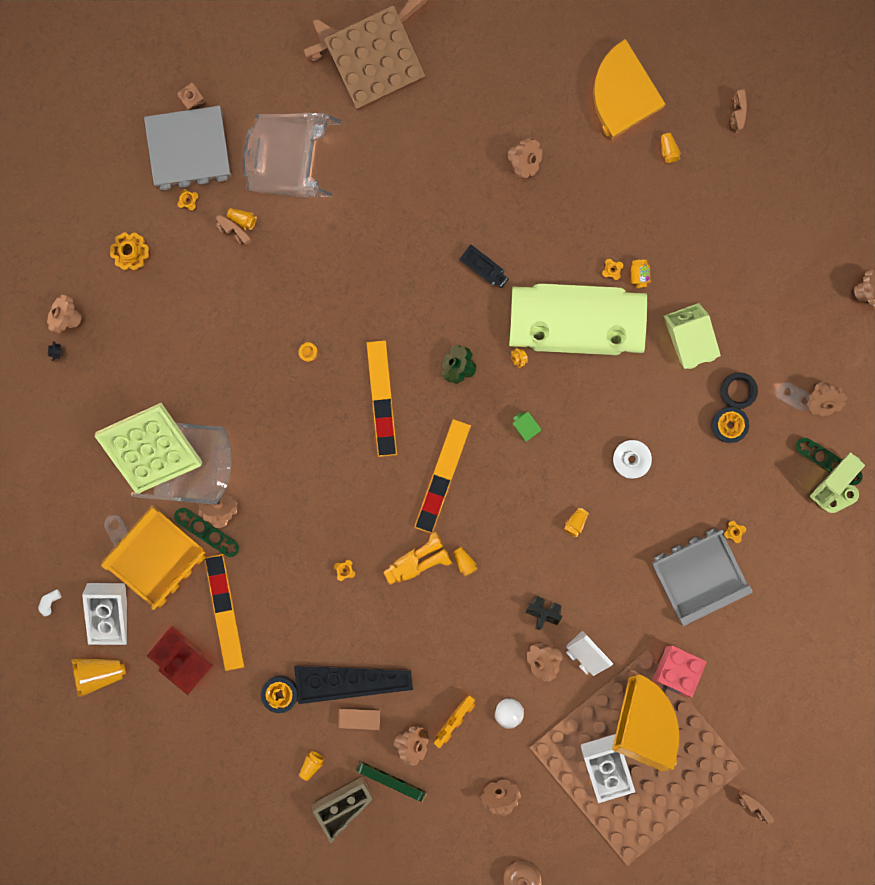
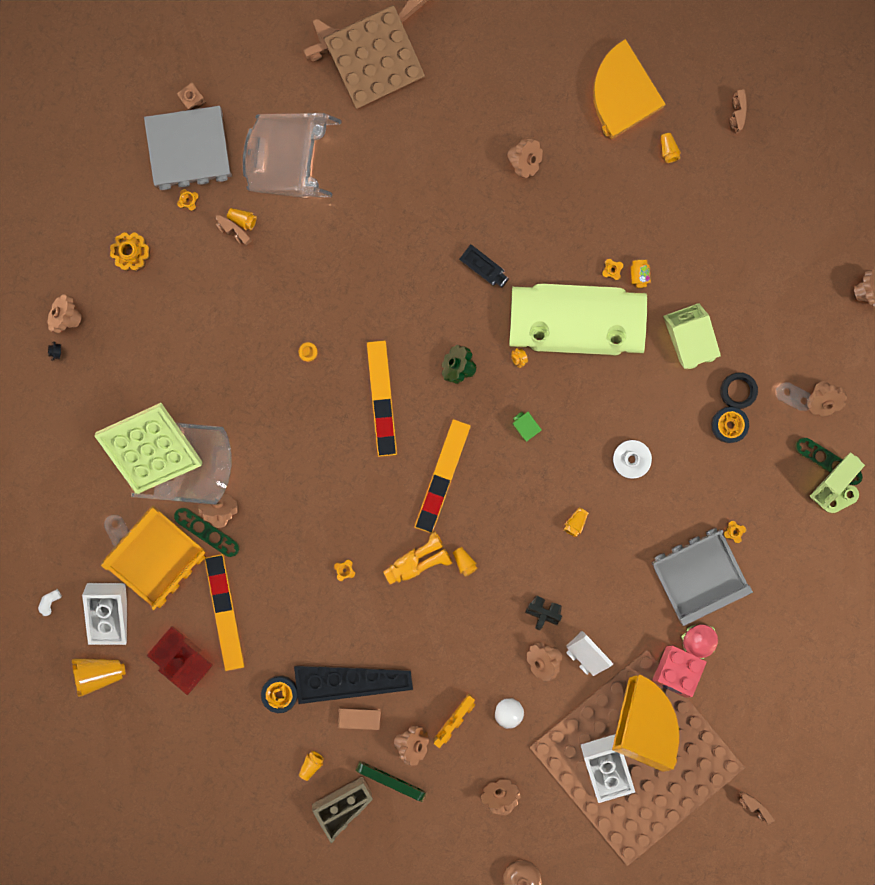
(700, 640): none -> coral hair

